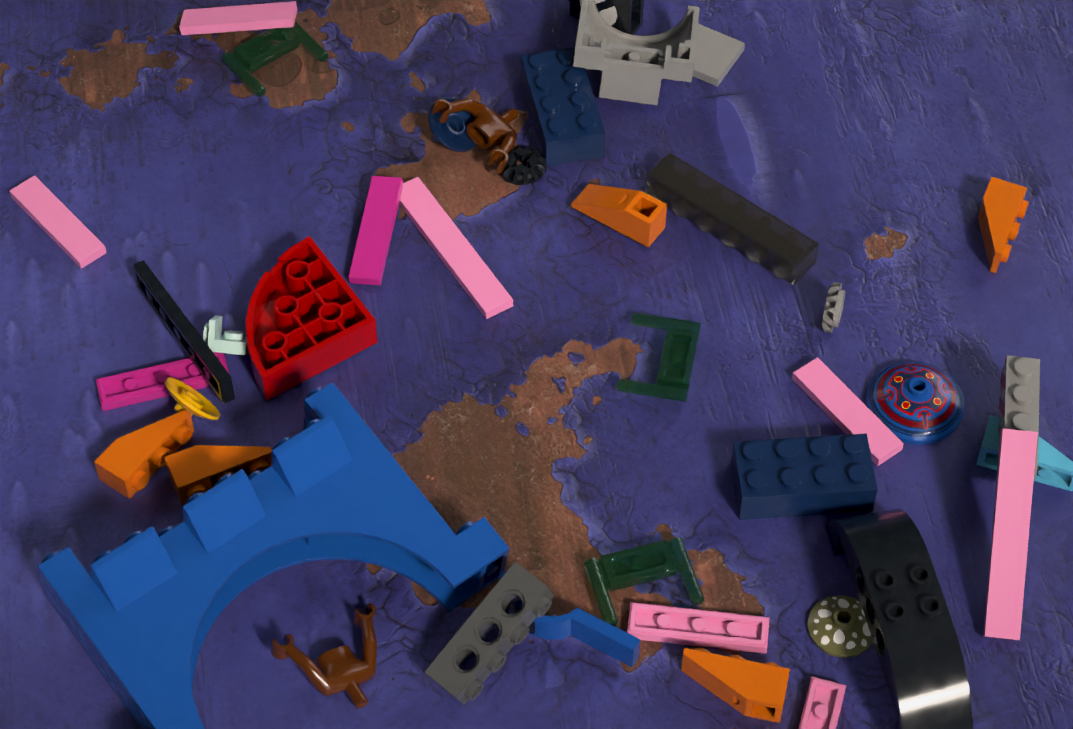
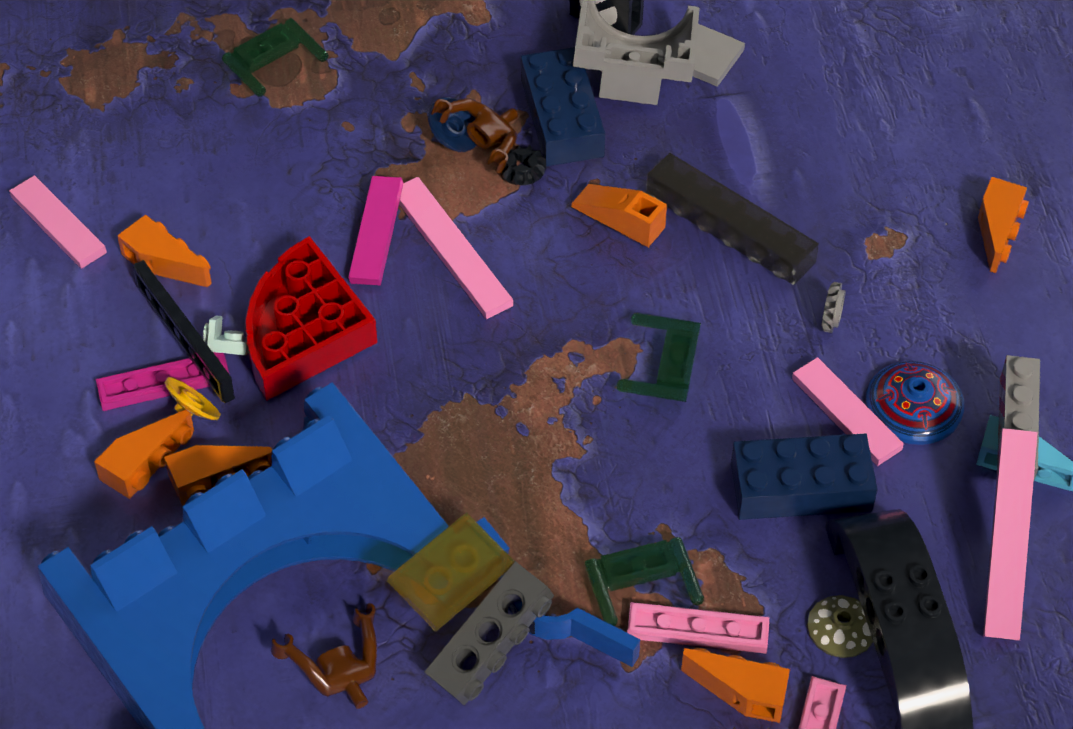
(163, 252): none -> orange slope
(238, 18): bright pink tile -> none
(450, 571): none -> clear yellow tile

